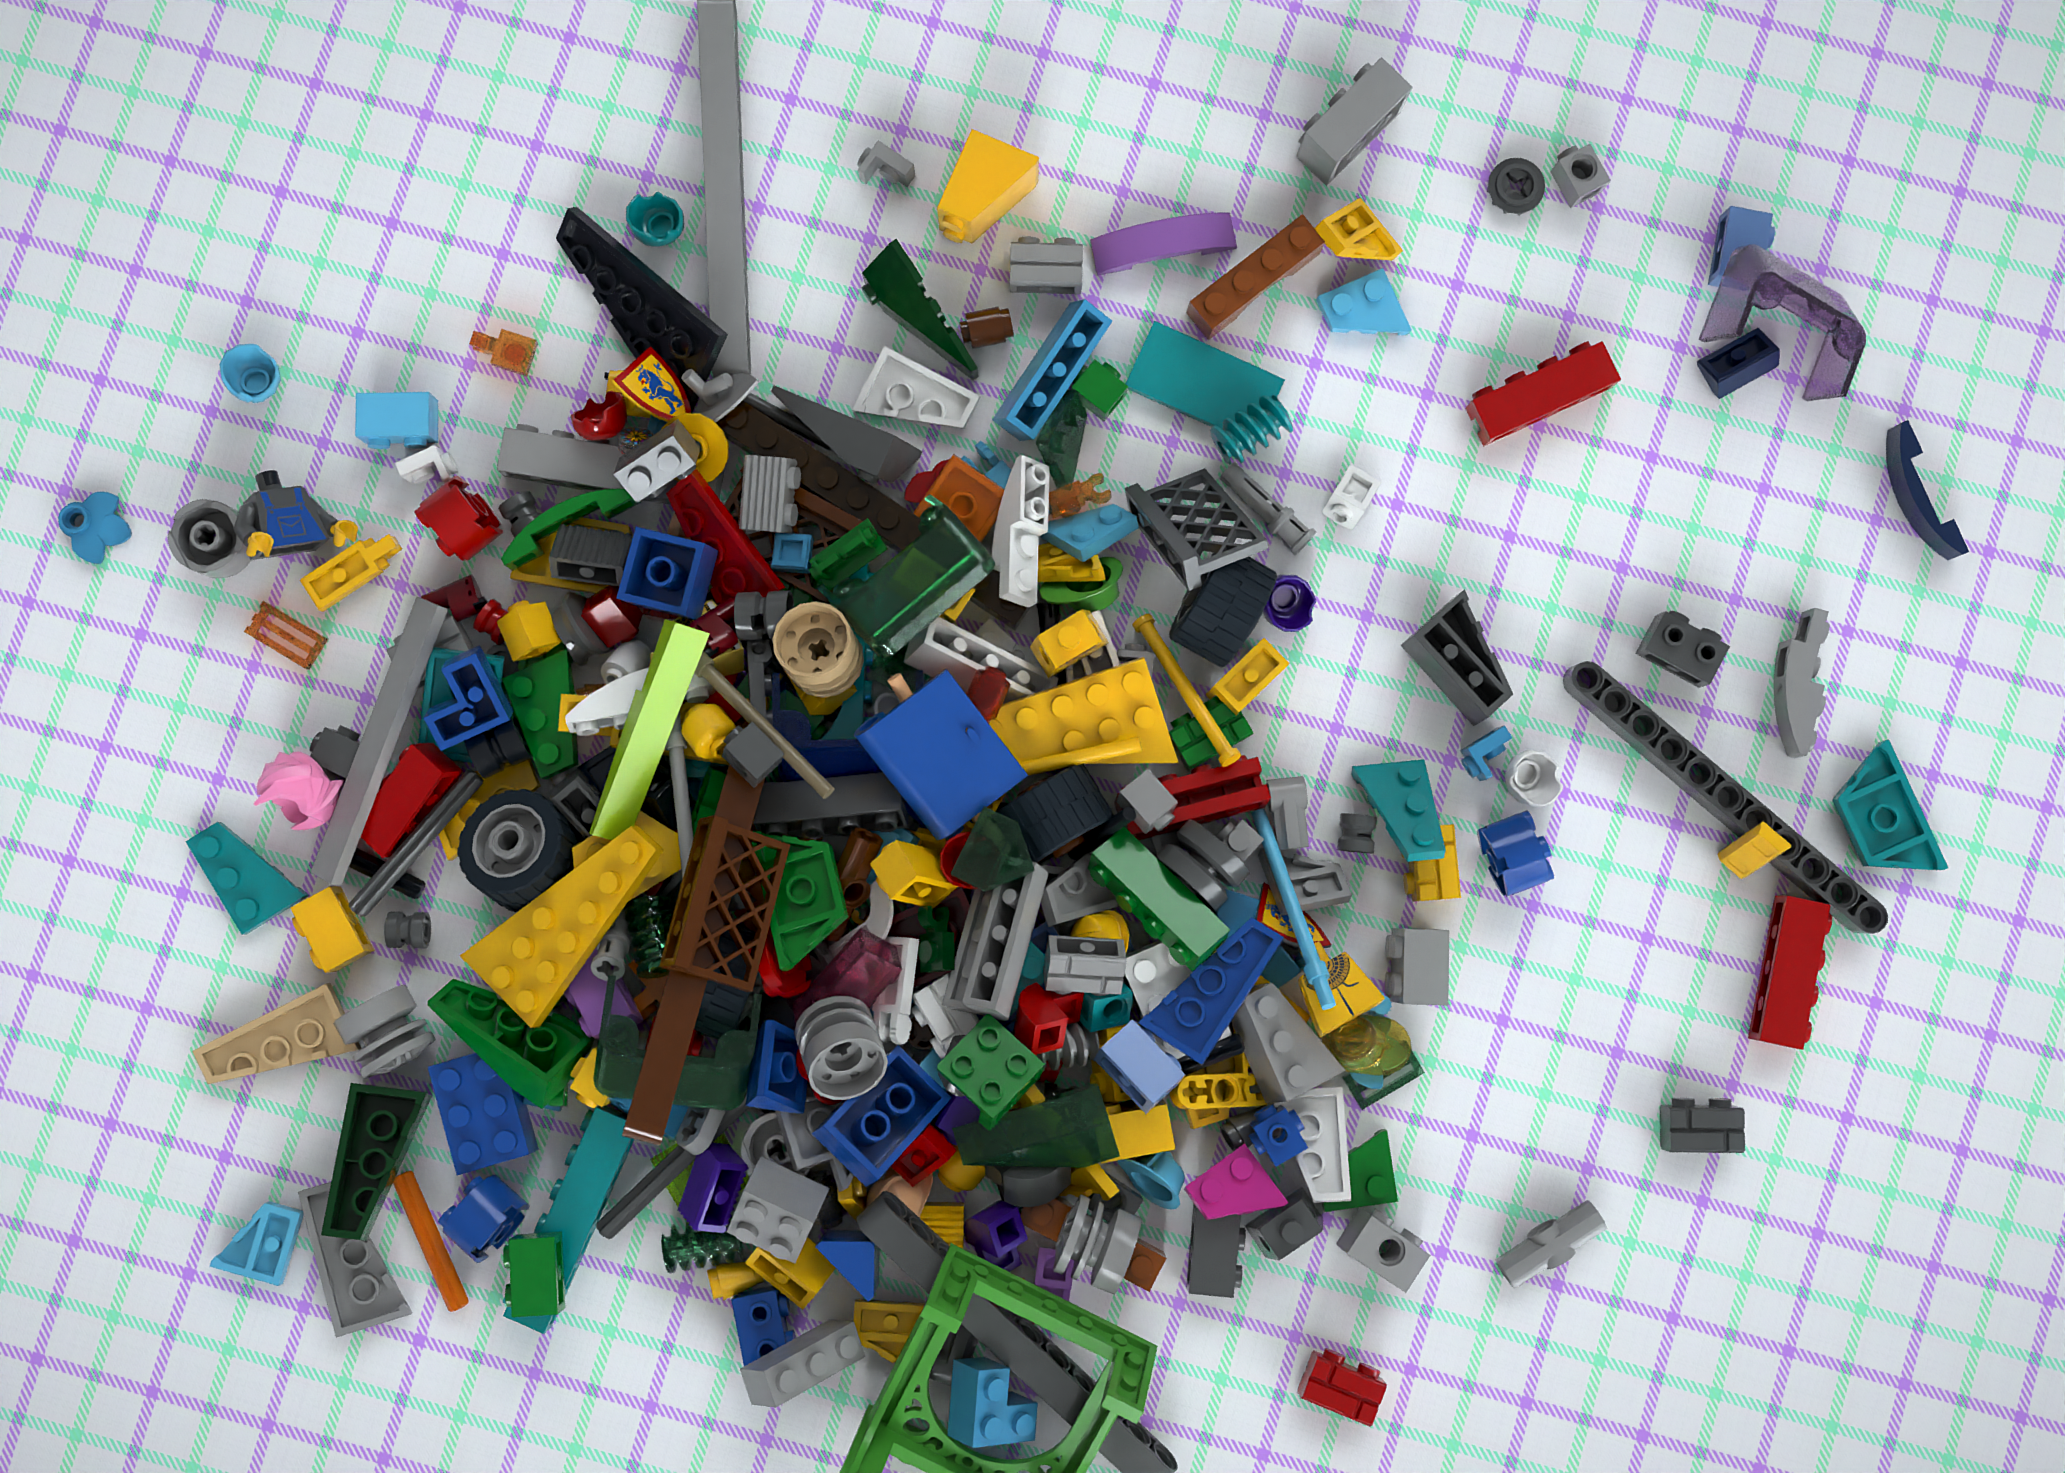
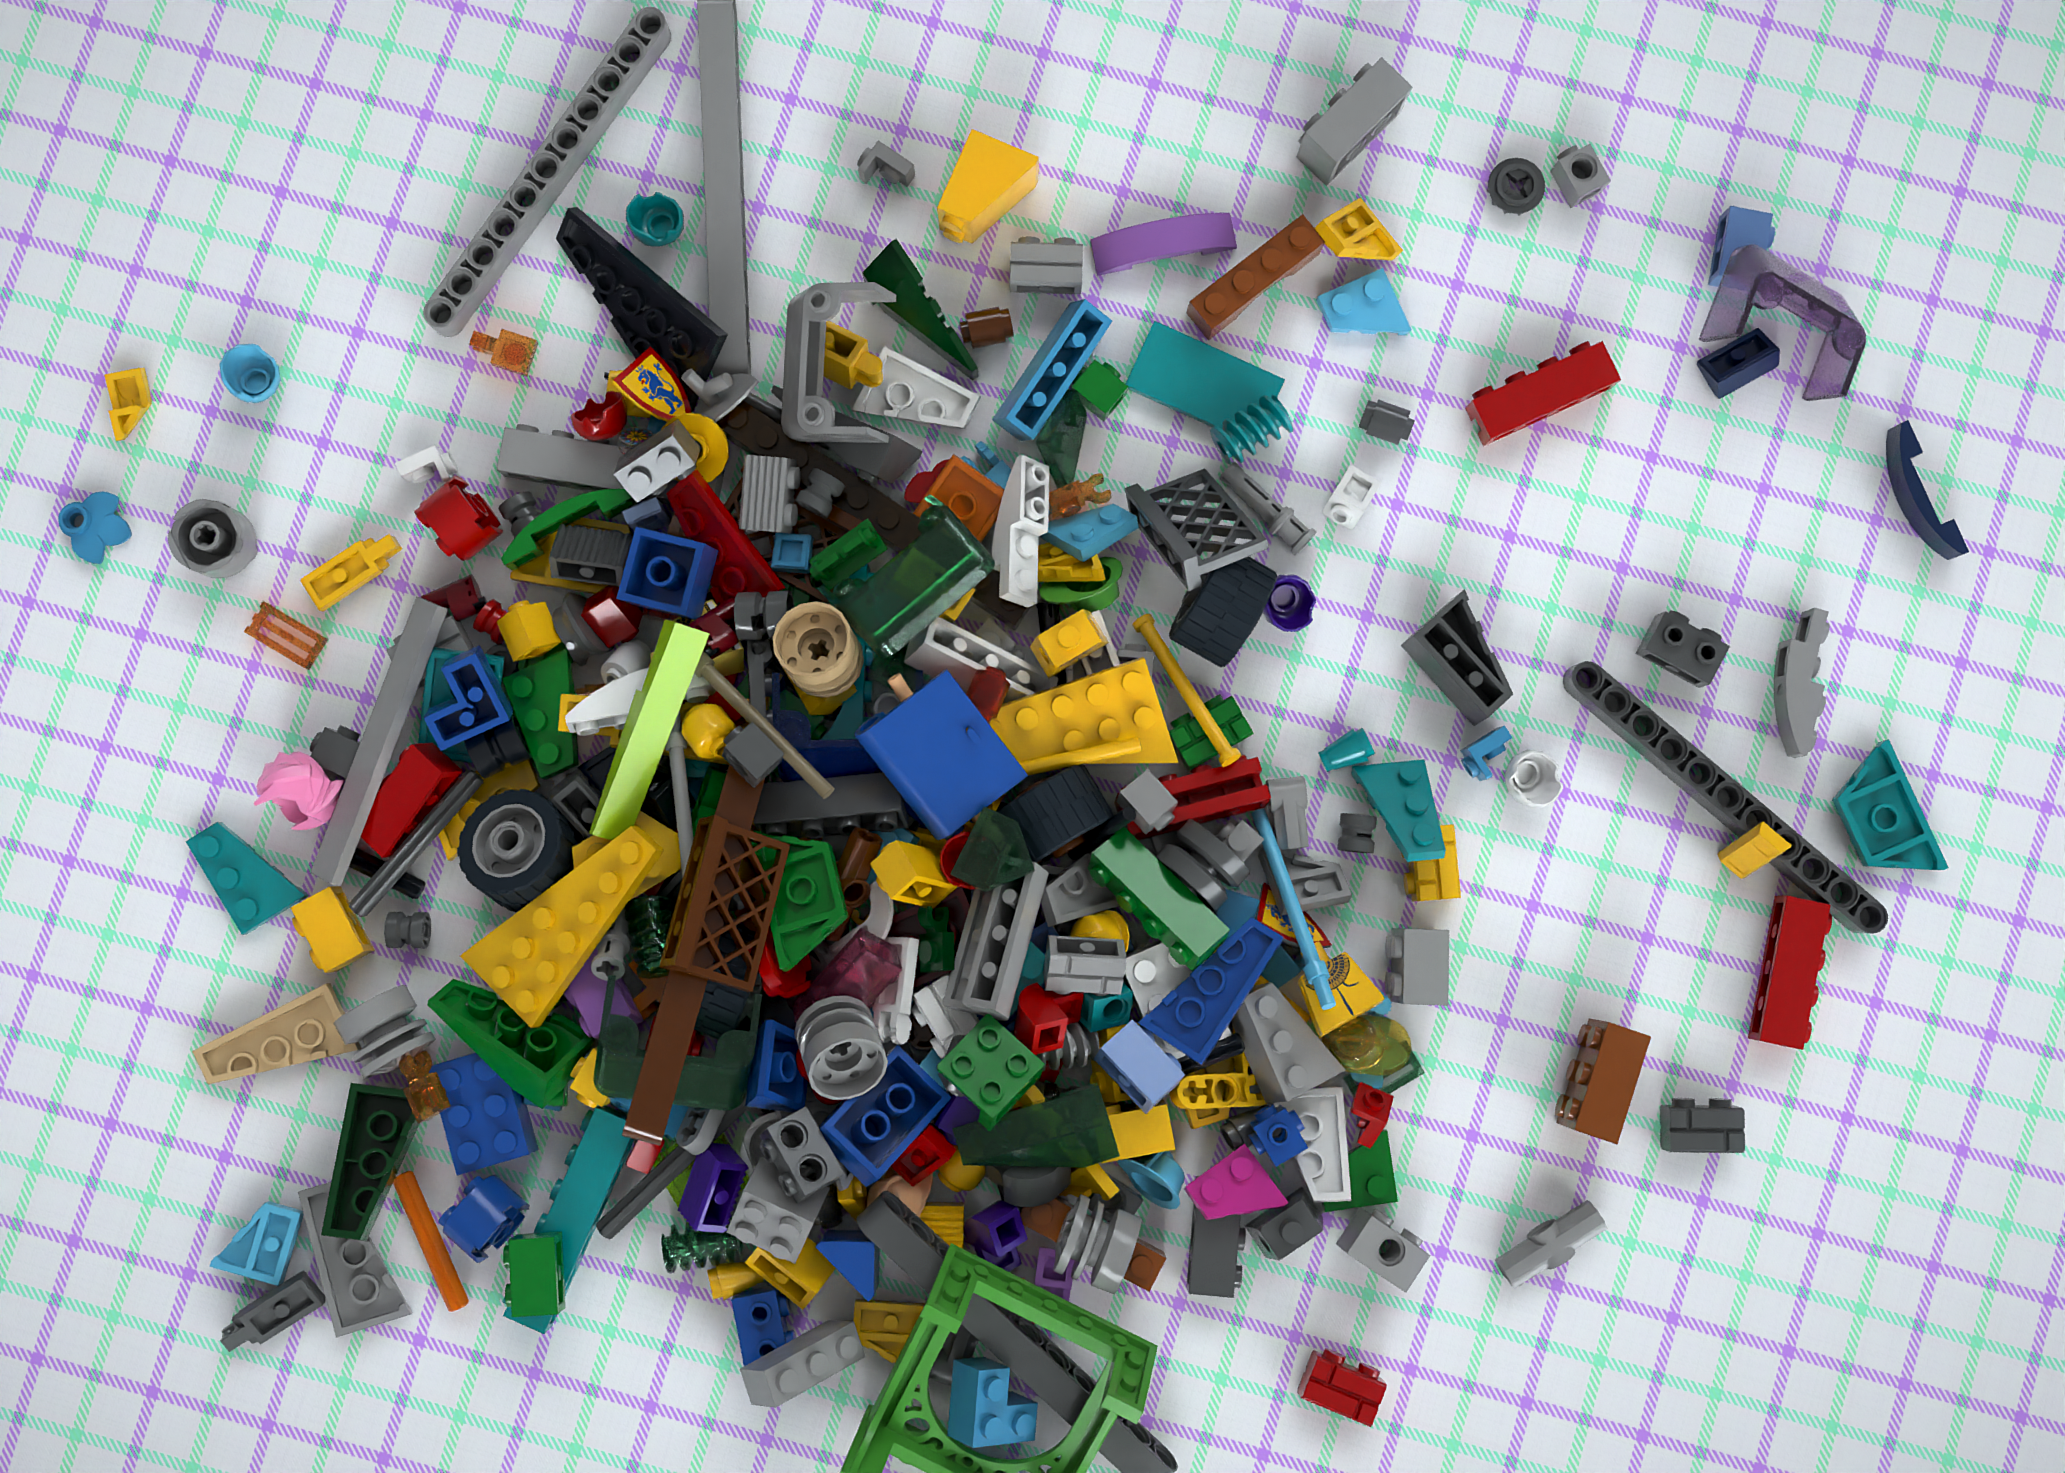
(129, 400): none -> yellow slope
(273, 1312): none -> dark grey hinge
(286, 521): torso -> none
(396, 419): medium azure brick -> none
(425, 1090): none -> clear orange plate
(548, 155): none -> light grey beam
(644, 1156): none -> slope
(647, 515): none -> sand blue plate
(804, 411): none -> light grey windscreen
(810, 1151): none -> dark grey brick
(819, 495): none -> dark grey wheel
(849, 360): none -> yellow brick
(1249, 676): yellow panel -> none
(1347, 750): none -> teal cone
(1373, 1111): none -> red bracket
(1386, 421): none -> dark grey brick
(1515, 854): blue brick -> none
(1602, 1079): none -> dark orange brick

